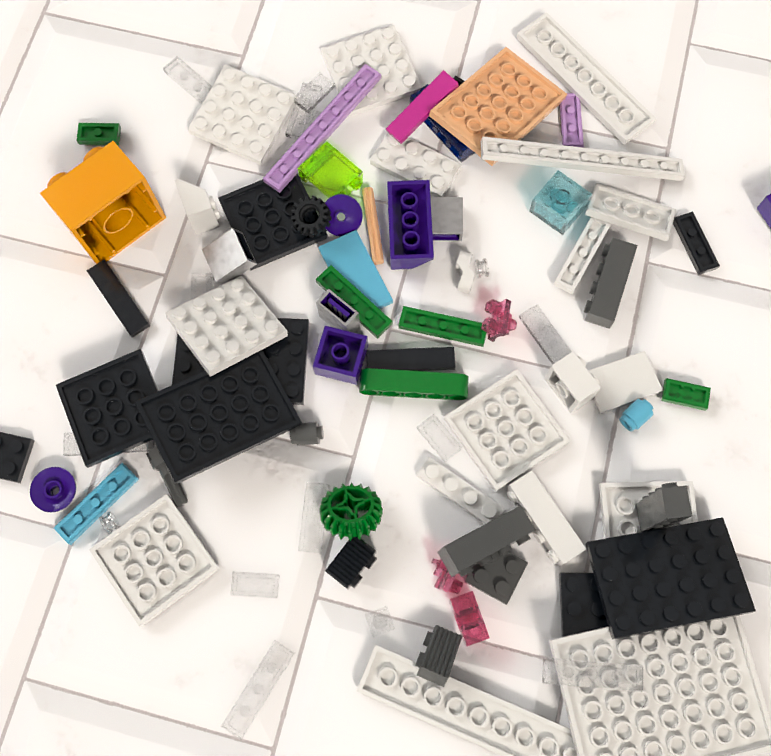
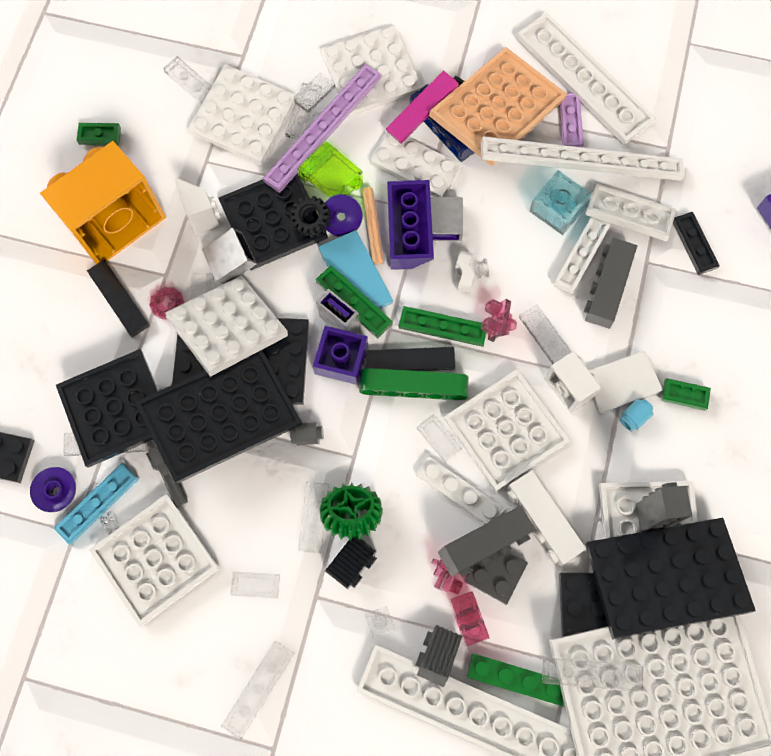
(158, 308): none -> clear pink gear
(513, 679): none -> green plate

